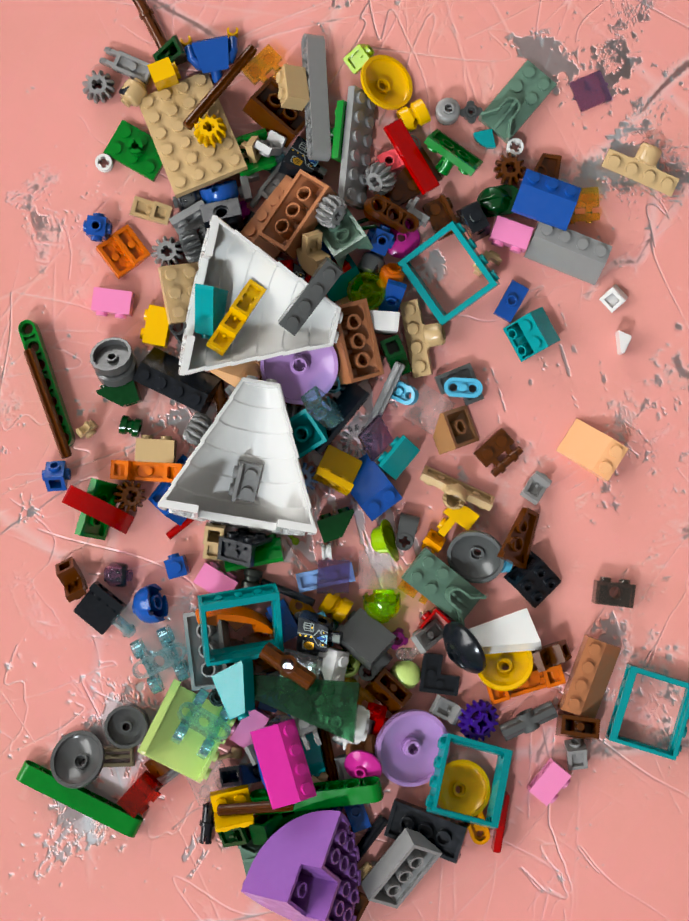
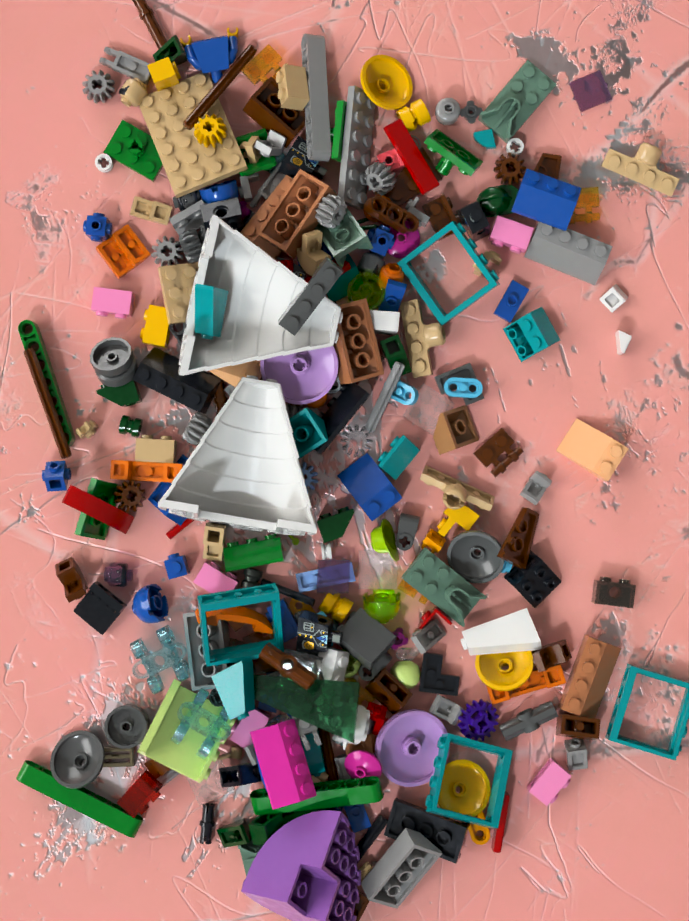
(121, 624): clear light blue pin -> none
(236, 317): yellow slope -> none
(236, 794): yellow bracket -> none
(240, 546): black bracket -> none
(246, 481): light grey bracket -> none
(250, 808): reddish brown axle -> none
(322, 408): clear light blue piece -> none
(337, 470): yellow bracket -> none
(357, 57): lime bracket -> none
(375, 438): clear purple piece -> none
(463, 648): black dish -> none

